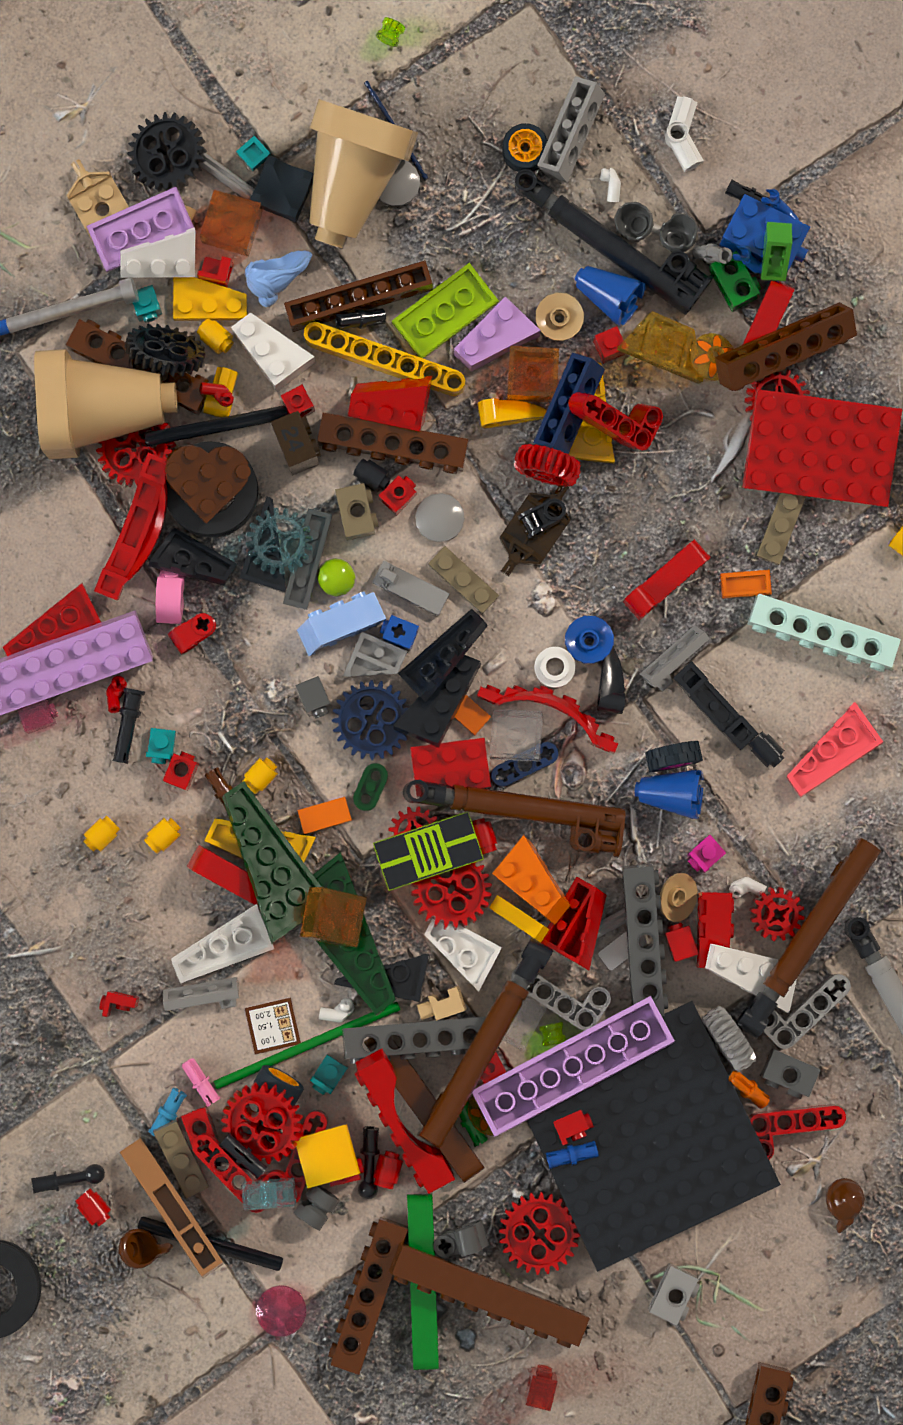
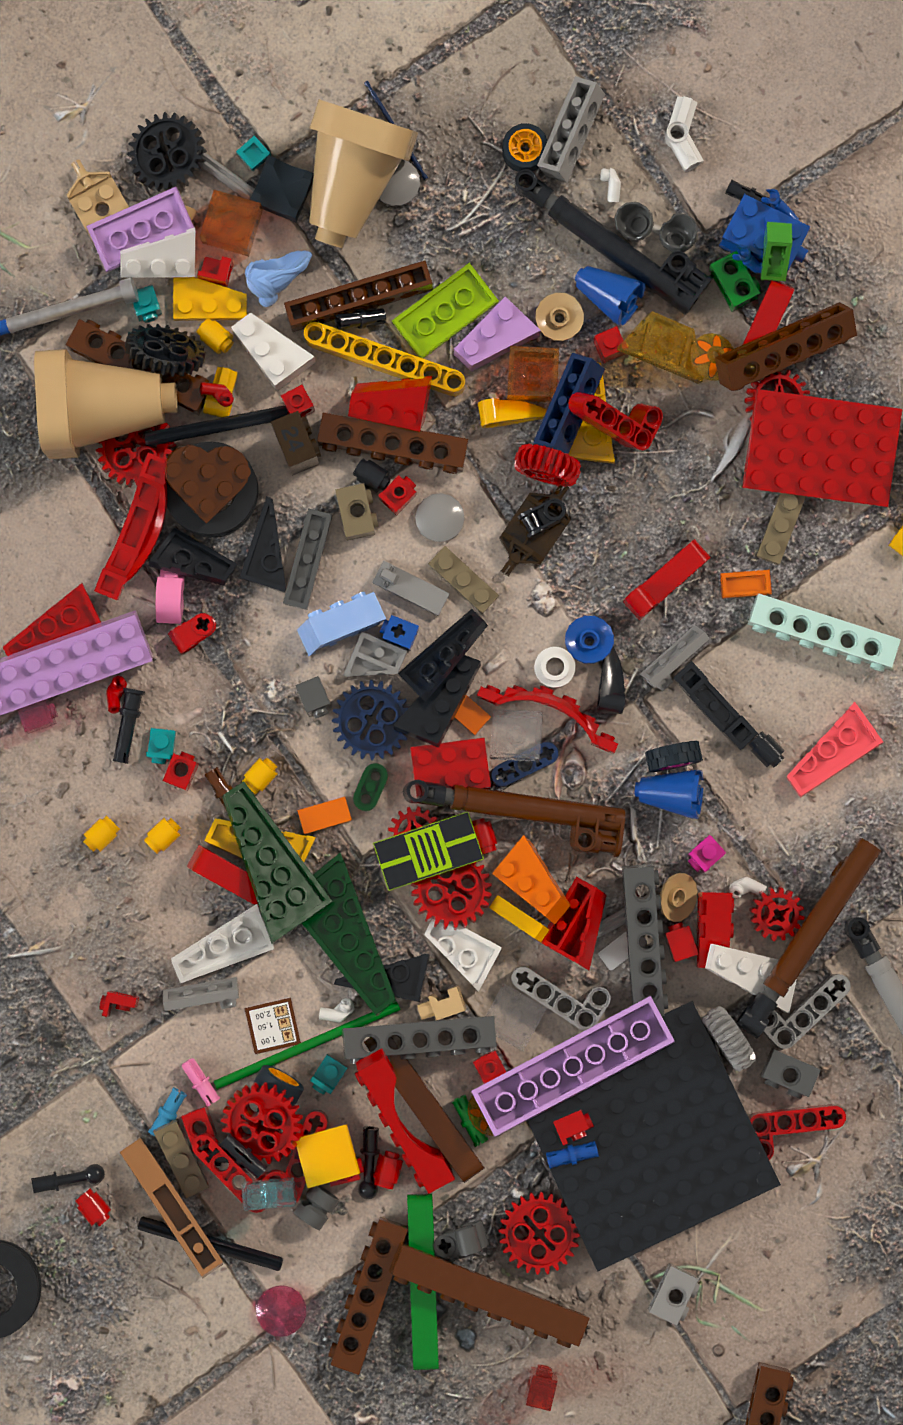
(140, 1248): reddish brown hat -> none
(268, 545): clear light blue gear -> none
(333, 917): clear orange brick -> none
(336, 577): lime hair -> none
(390, 32): clear neon green wheel -> none
(484, 1045): reddish brown piece -> none
(552, 1033): clear neon green wheel -> none
(712, 253): light grey pin -> none
(749, 1089): orange axle -> none
(844, 1202): reddish brown hat -> none

